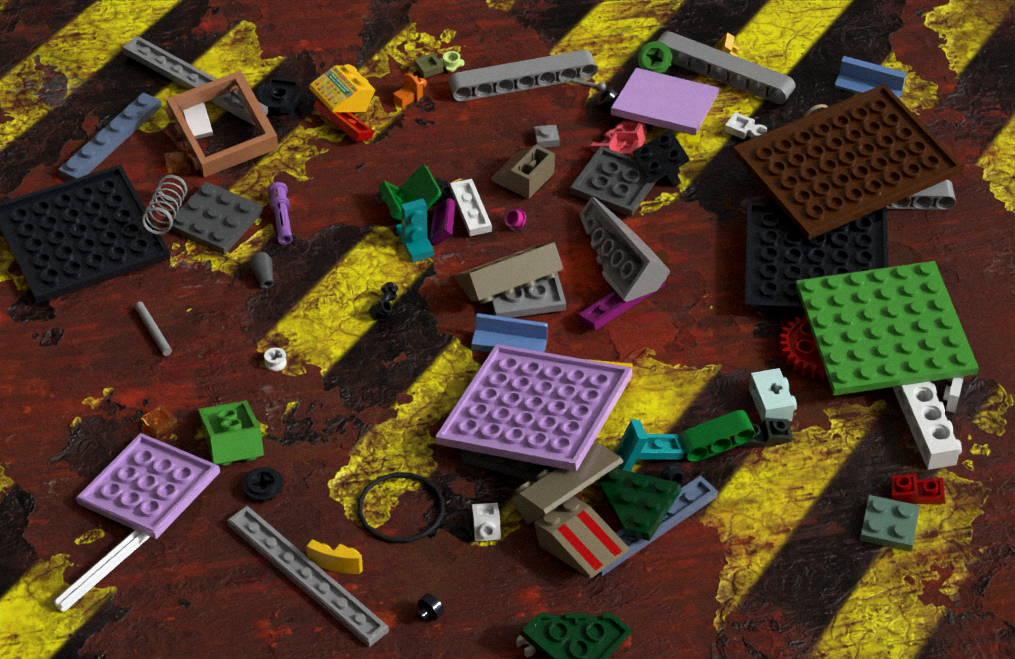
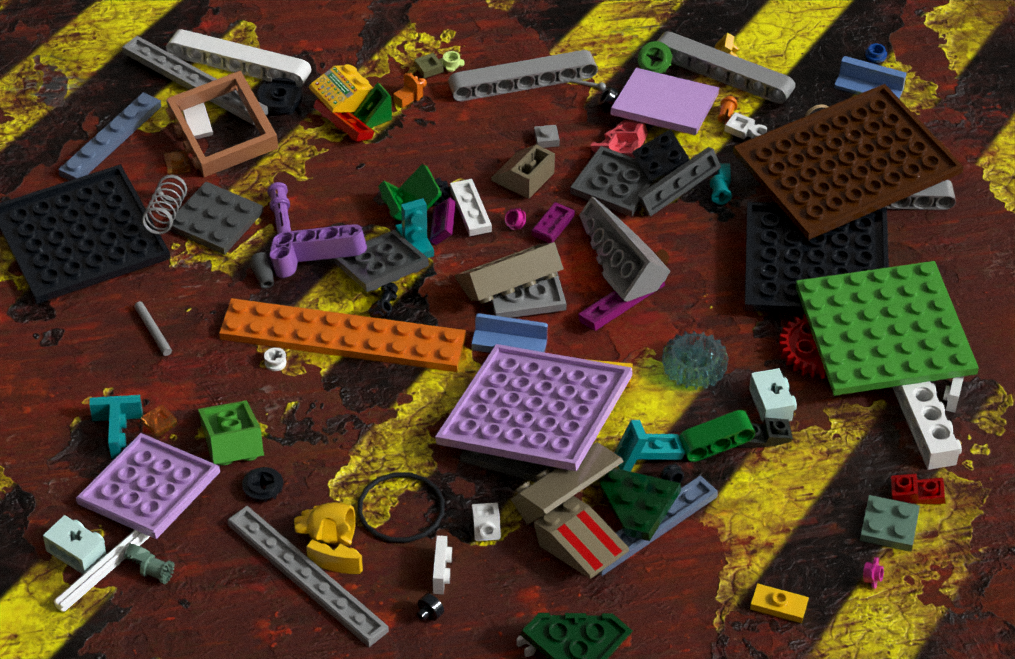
(74, 544): none -> light aqua brick
(117, 411): none -> teal bracket
(149, 564): none -> sand green connector
(237, 57): none -> white beam
(315, 244): none -> medium lavender beam
(328, 523): none -> yellow piece
(343, 335): none -> orange plate
(375, 108): none -> green slope
(383, 262): none -> dark grey plate
(441, 574): none -> white plate
(553, 223): none -> magenta plate
(679, 181): none -> dark grey plate
(695, 359): none -> clear light blue gear
(720, 185): none -> teal connector
(728, 106): none -> orange pin
(779, 603): none -> yellow plate
(873, 572): none -> dark pink plate
(876, 53): none -> blue plate

